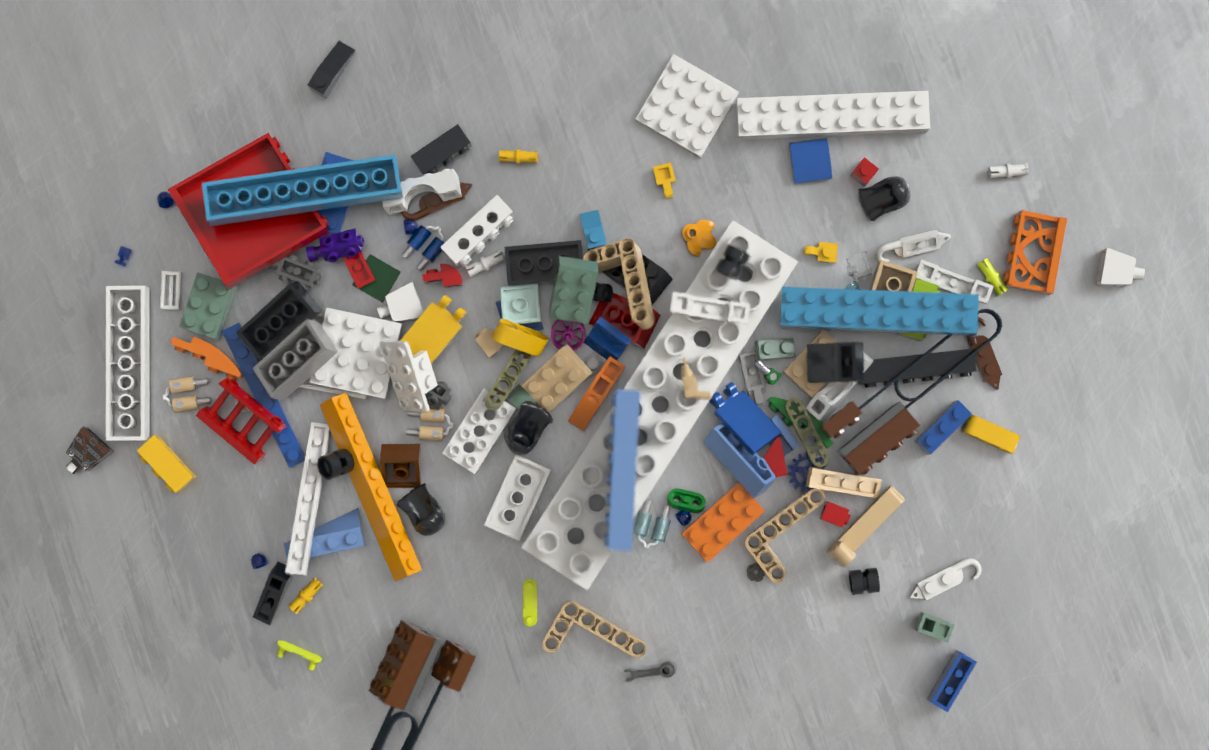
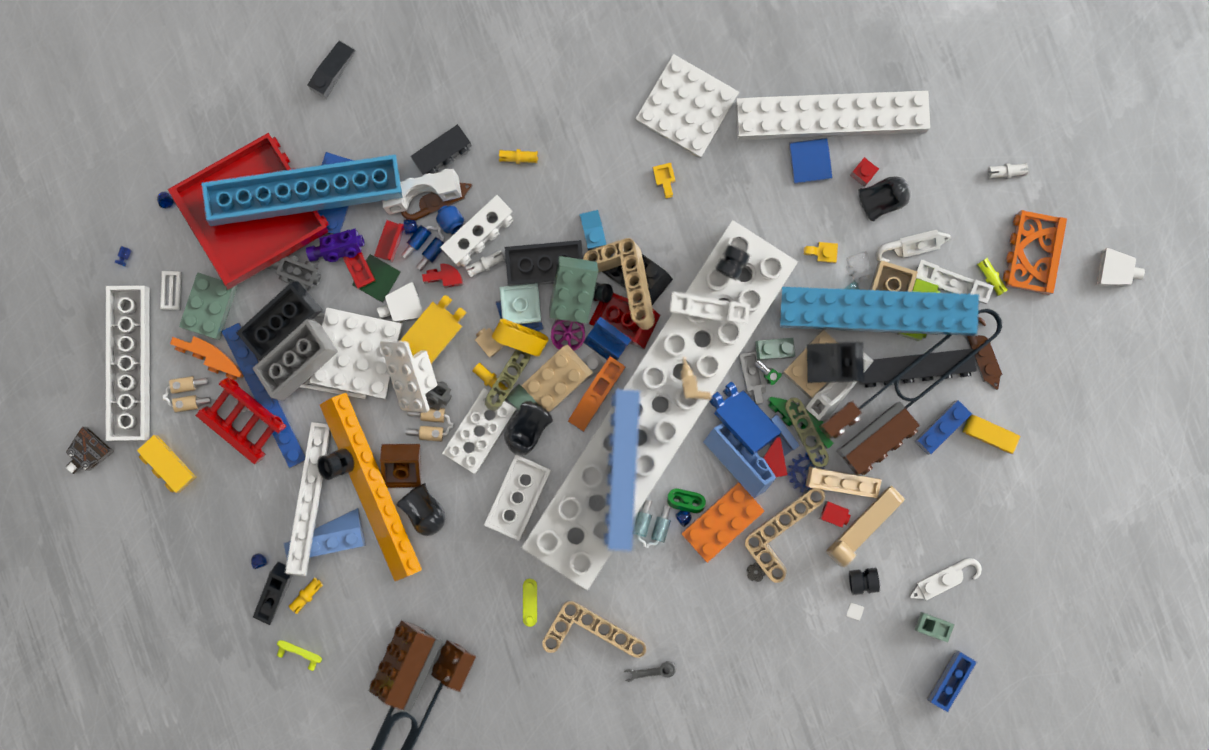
(389, 241): none -> red panel
(449, 219): none -> blue head
(488, 377): none -> yellow pin
(702, 237): light orange plate -> none
(855, 611): none -> white sticker

